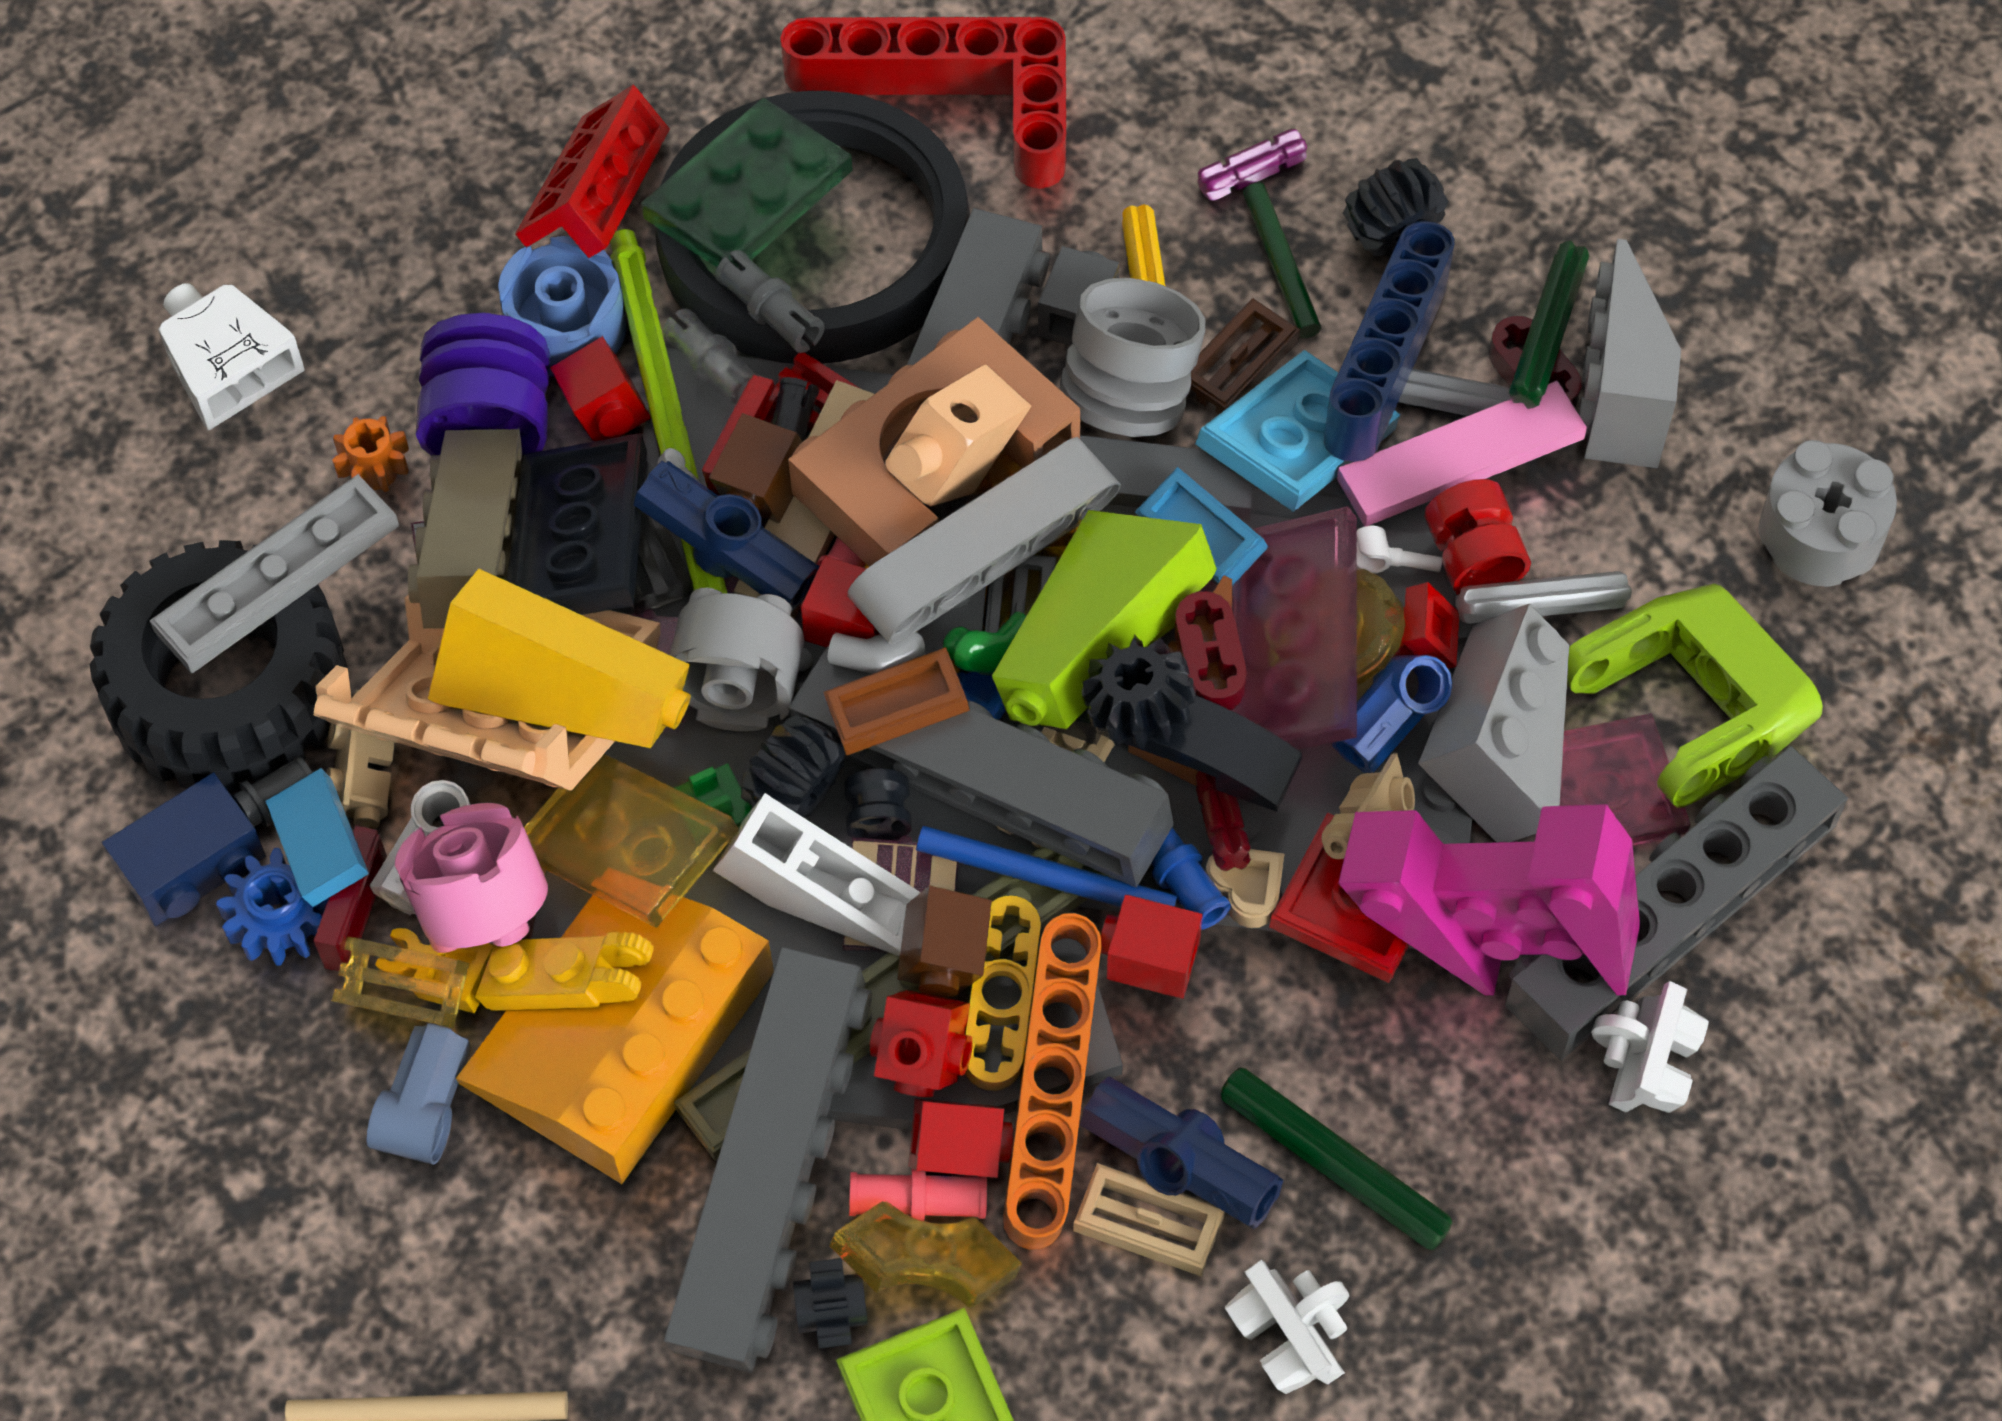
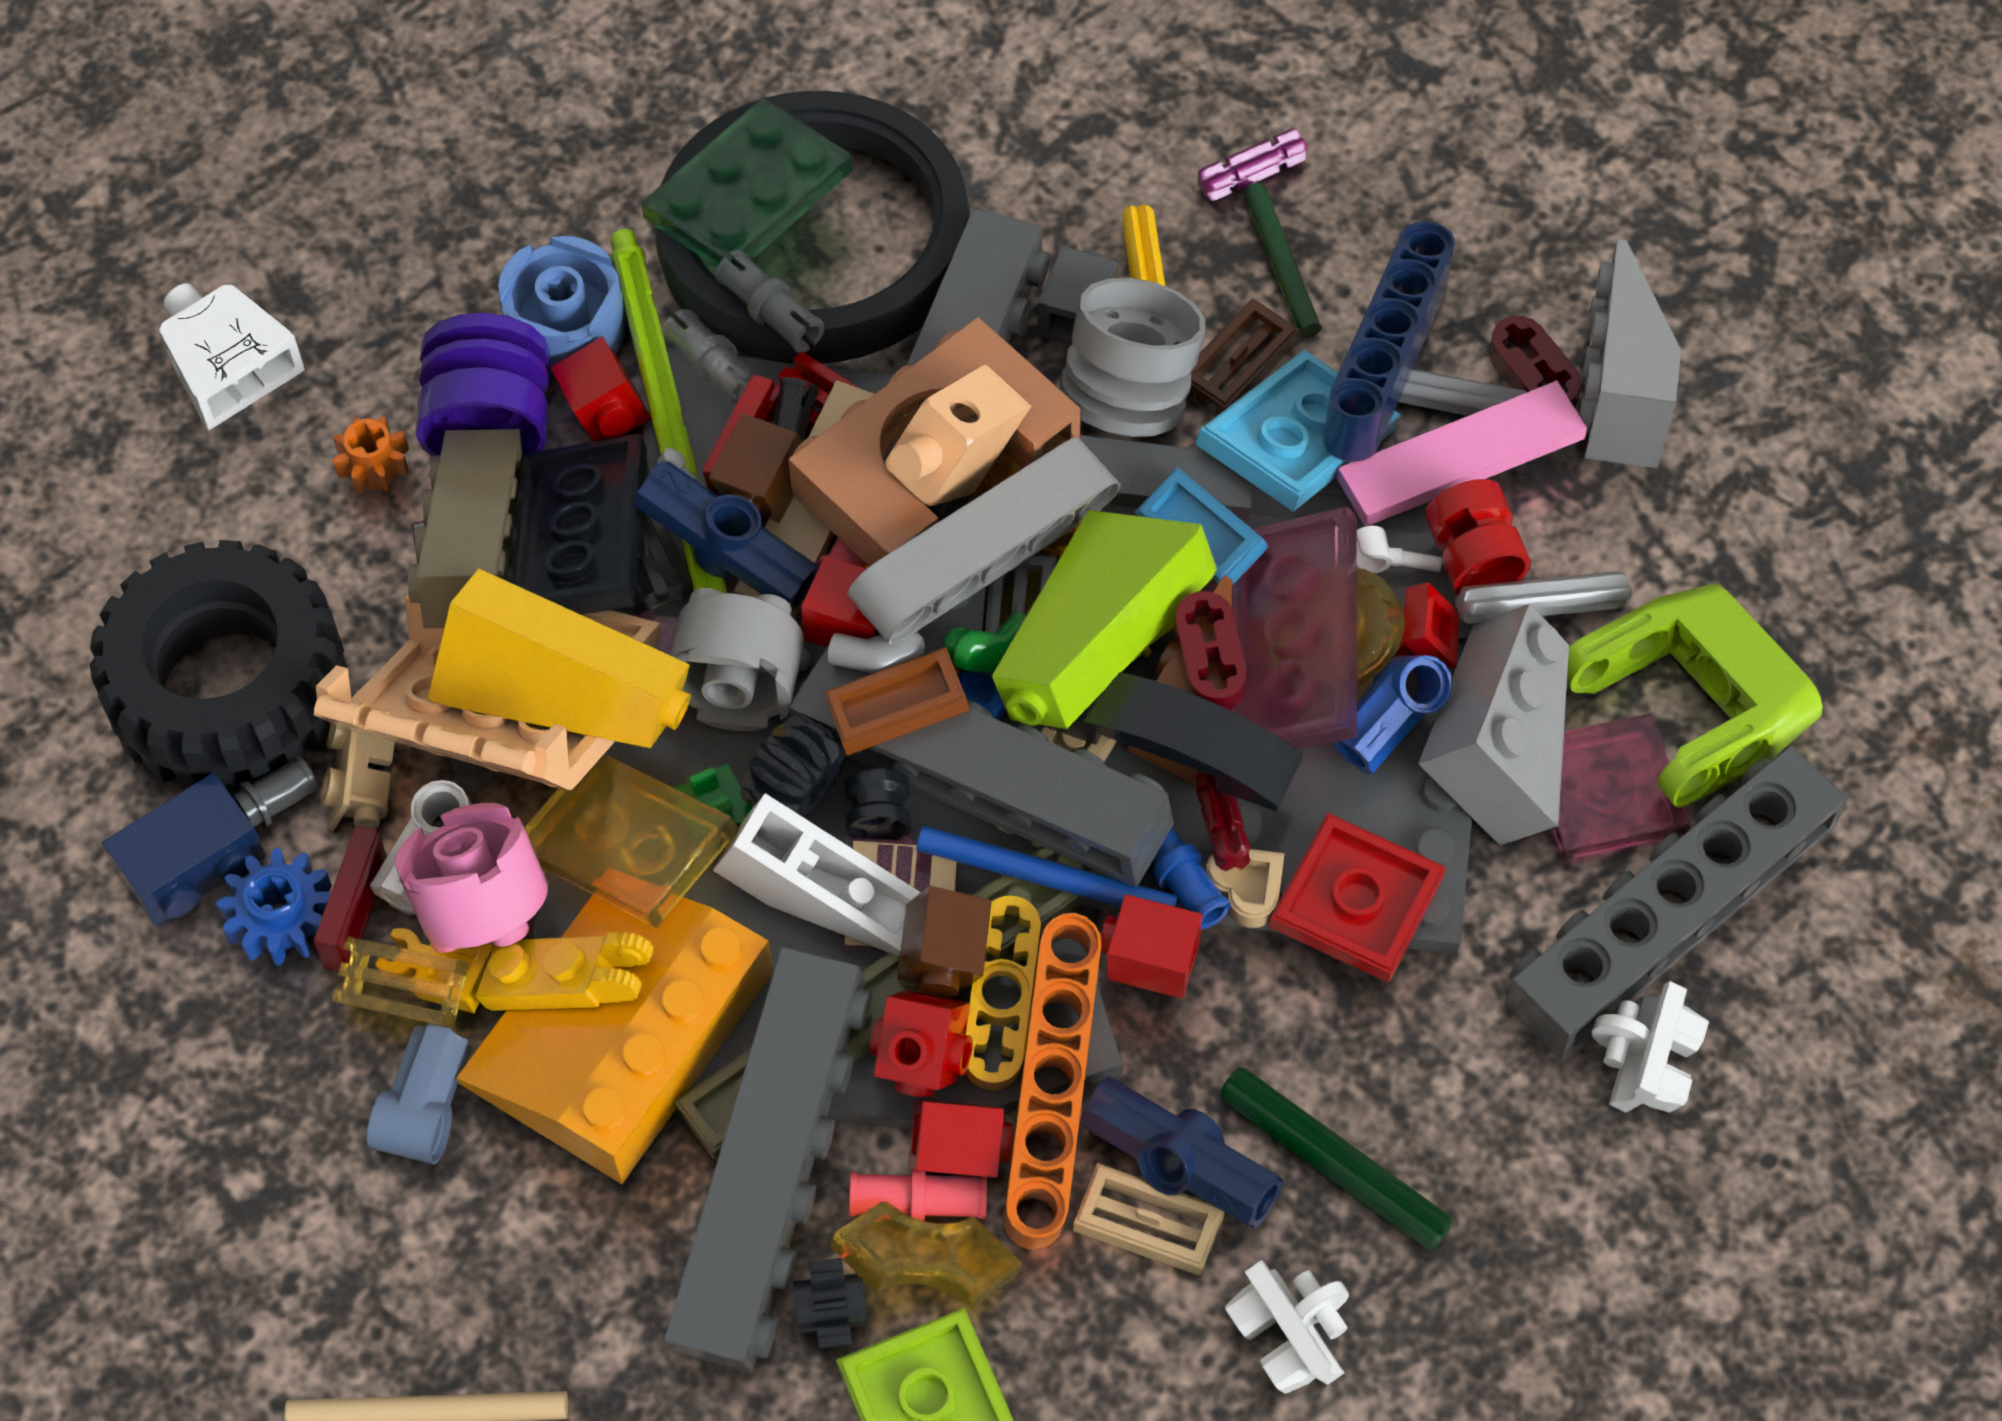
(274, 573): light grey tile -> none
(317, 837): dark azure tile -> none
(597, 173): red fence -> none
(945, 58): red beam -> none
(1138, 692): black gear -> none
(1369, 793): tan hinge -> none
(1391, 202): black gear -> none
(1501, 899): dark pink wedge -> none
(1549, 325): dark green axle -> none
(1827, 513): light grey brick -> none

